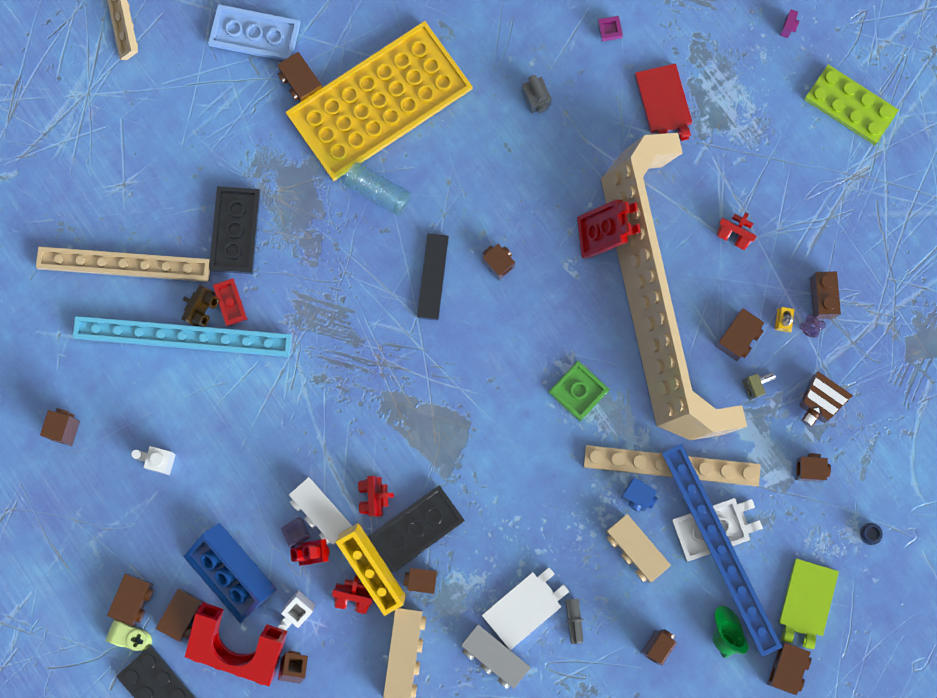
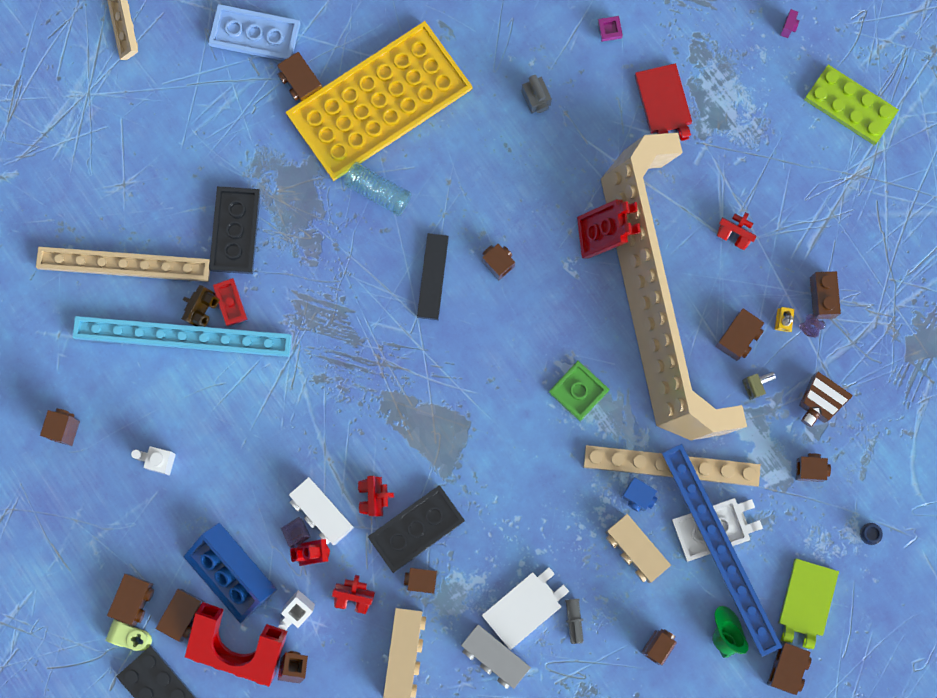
(371, 569): yellow brick -> none

